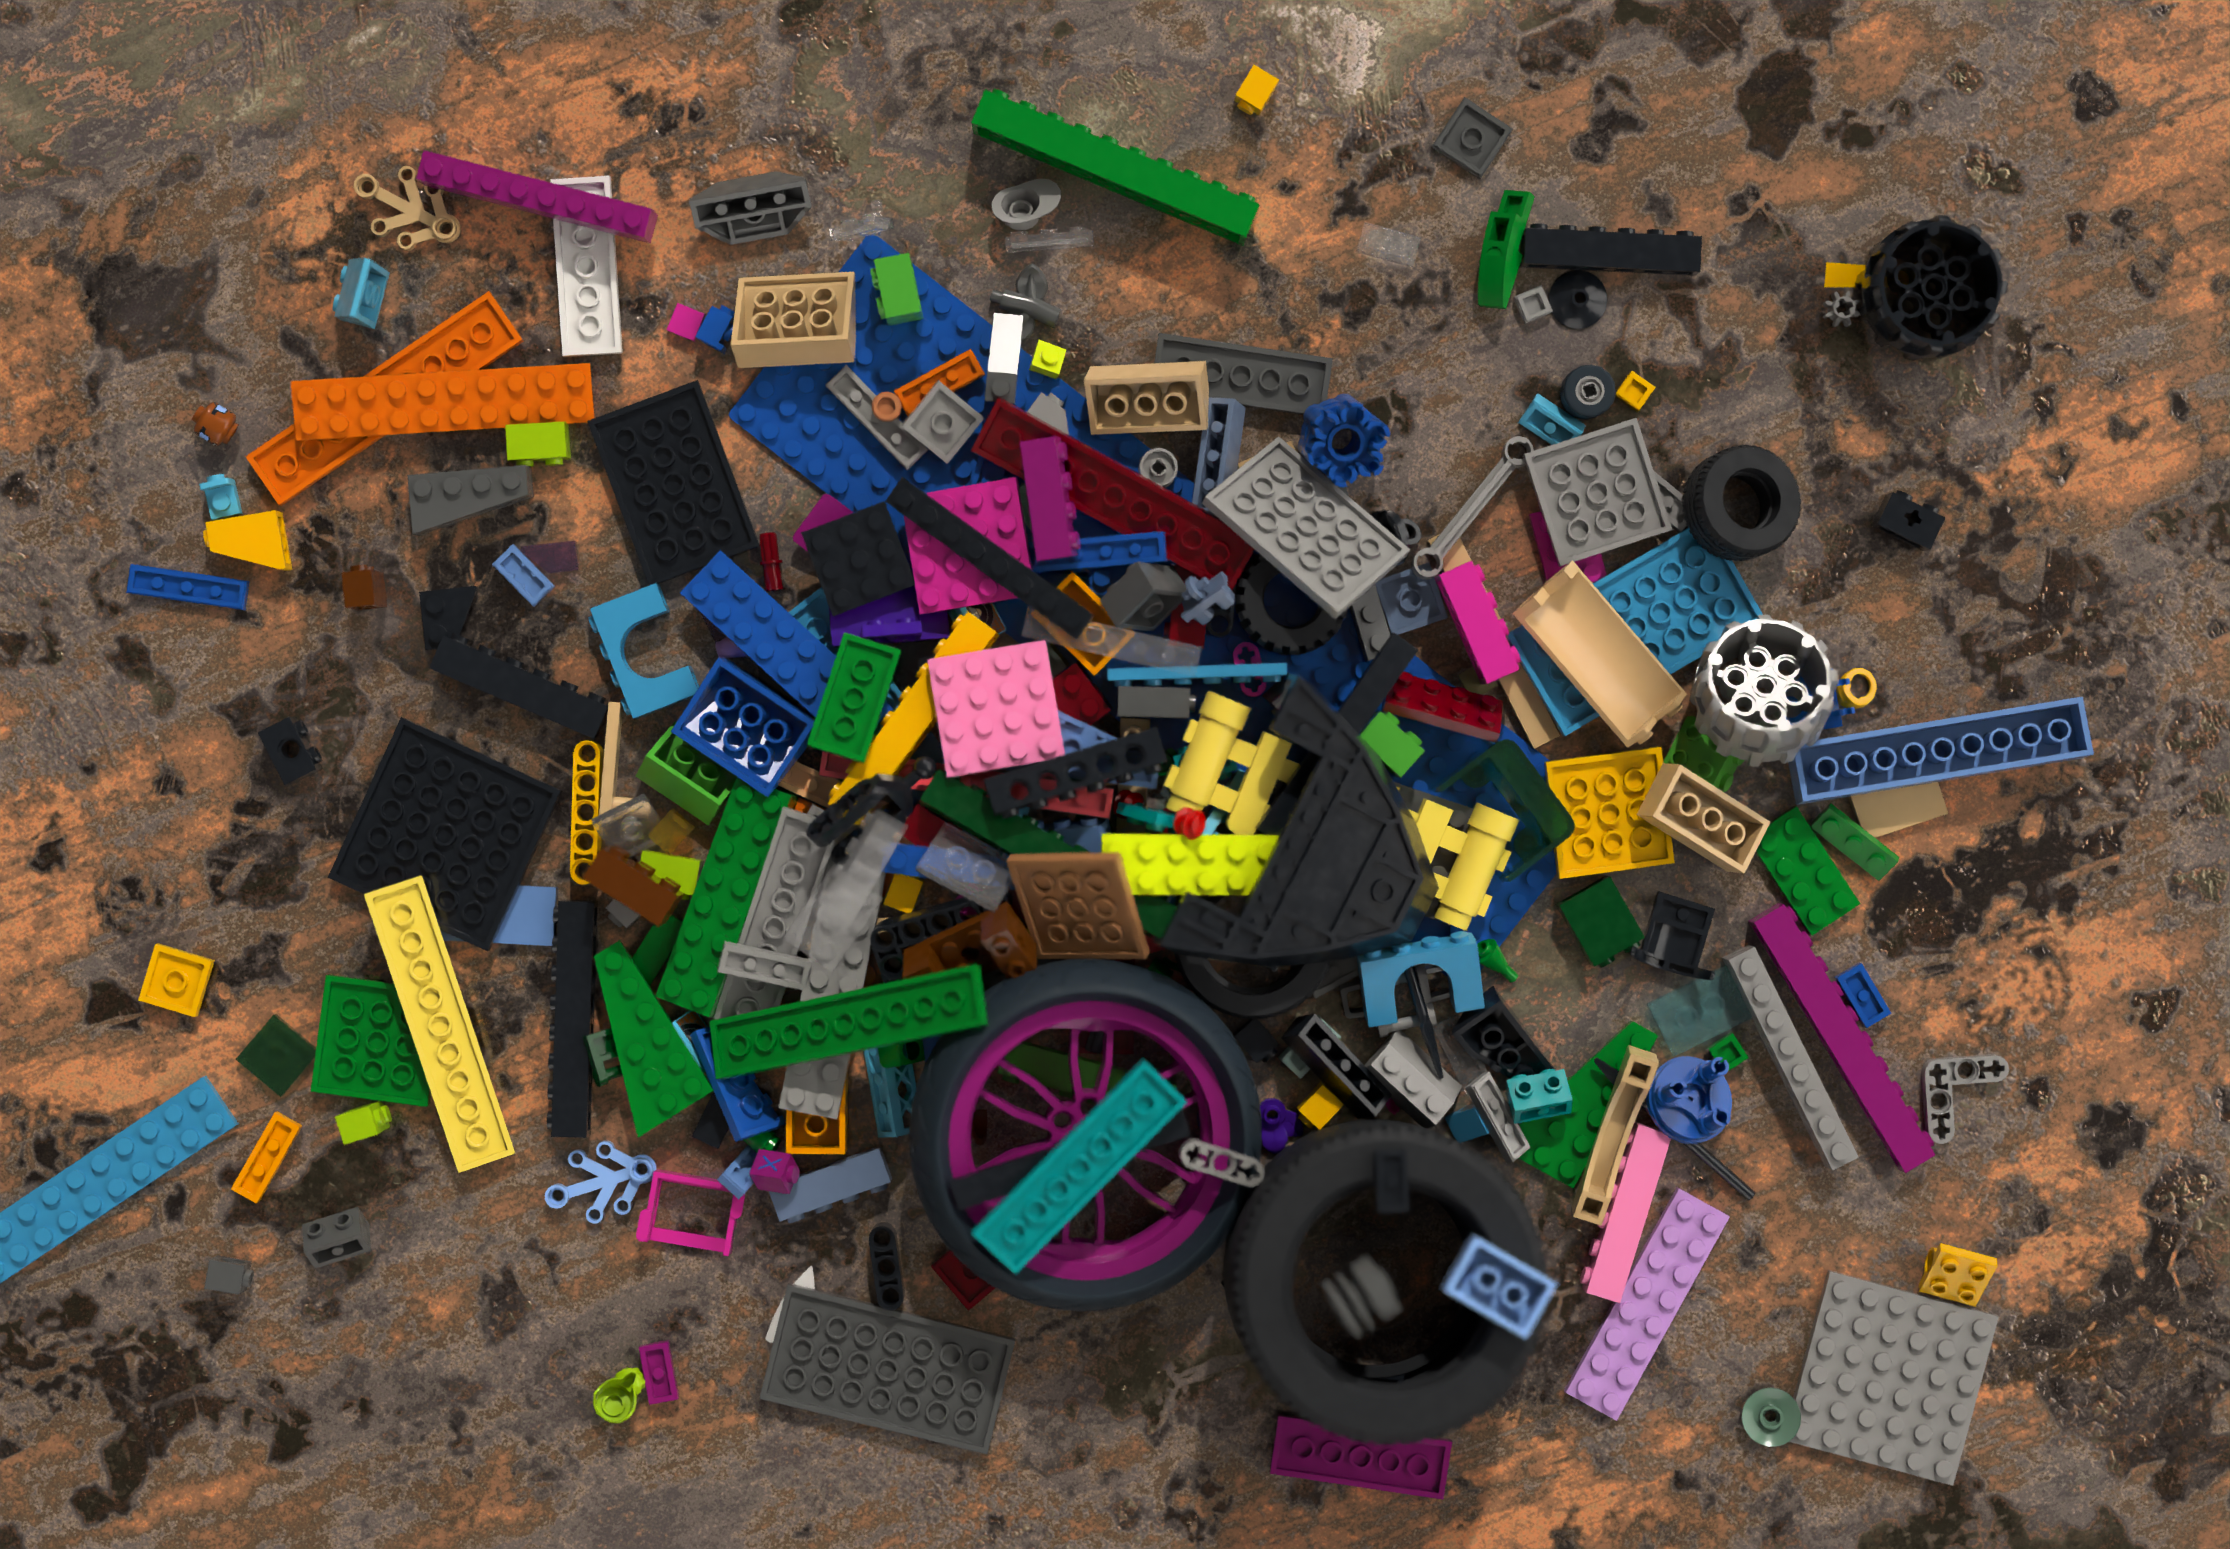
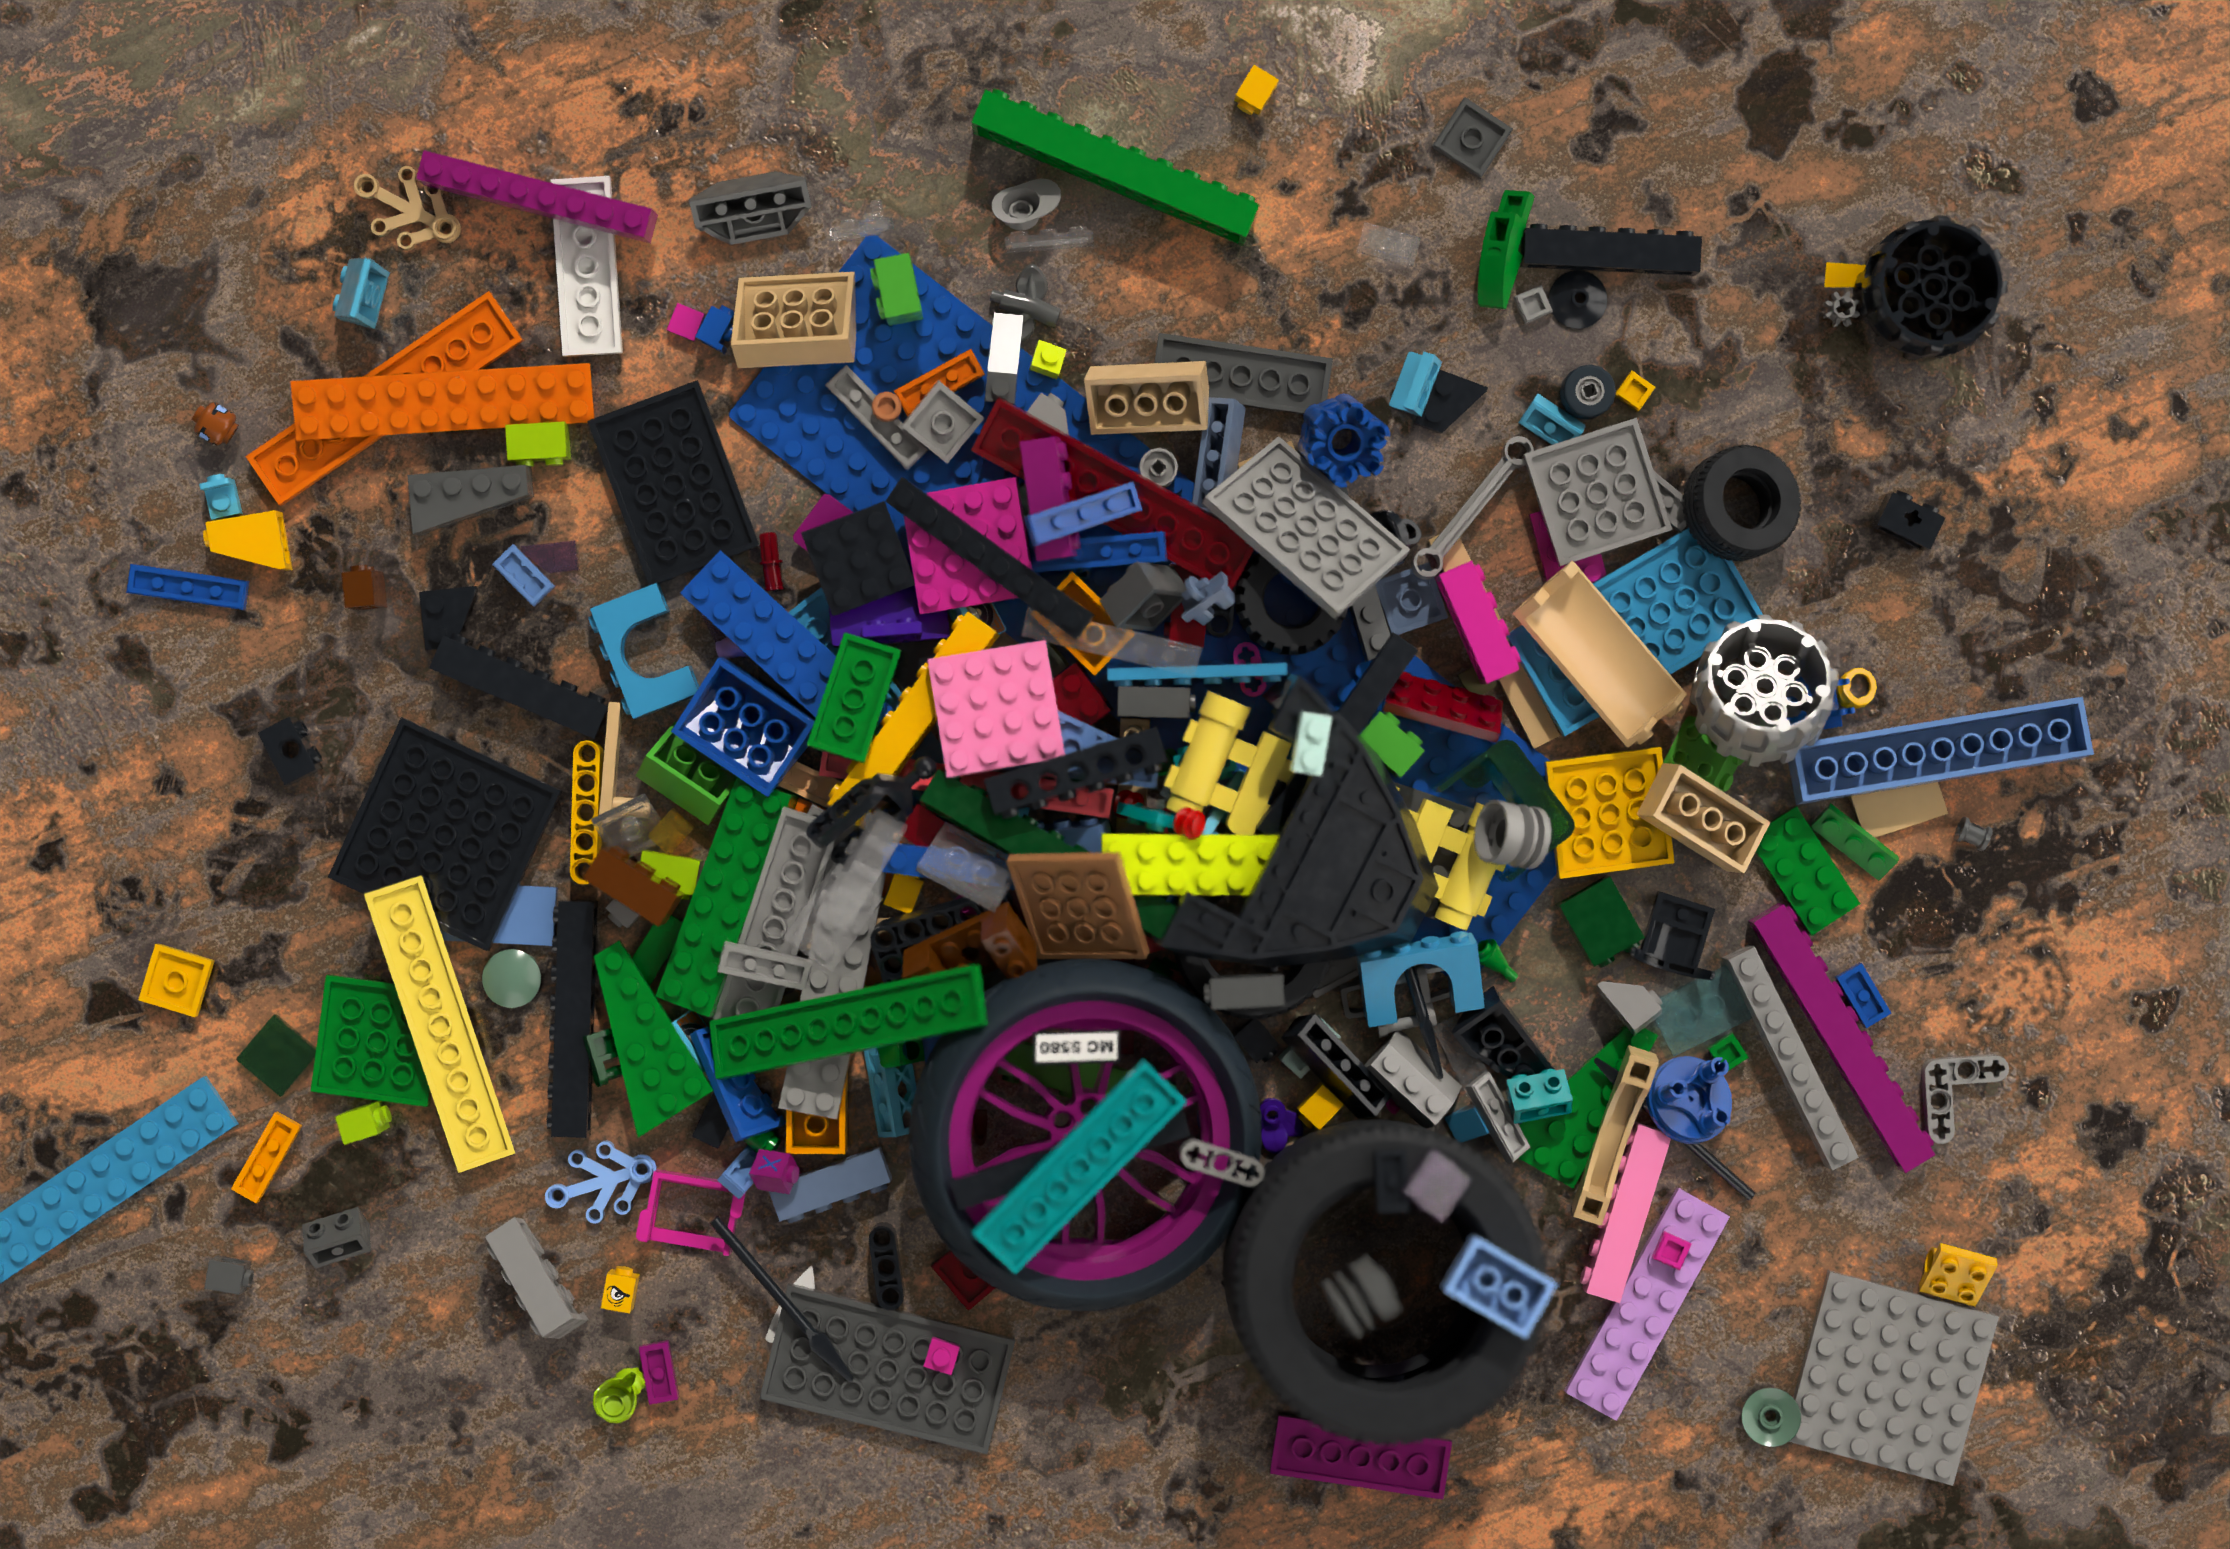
(511, 978): none -> sand green dish
(534, 1280): none -> light grey wedge
(620, 1290): none -> yellow brick
(818, 1341): none -> black piece
(941, 1355): none -> dark pink plate
(1076, 1047): none -> sticker
(1082, 513): none -> blue tile
(1245, 990): none -> dark grey window
(1310, 743): none -> light aqua plate
(1415, 383): none -> medium azure panel
(1436, 1185): none -> piece
(1448, 401): none -> black wing
(1512, 834): none -> light grey wheel
(1631, 1004): none -> light grey slope
(1671, 1250): none -> dark pink tile
(1973, 834): none -> dark grey bush

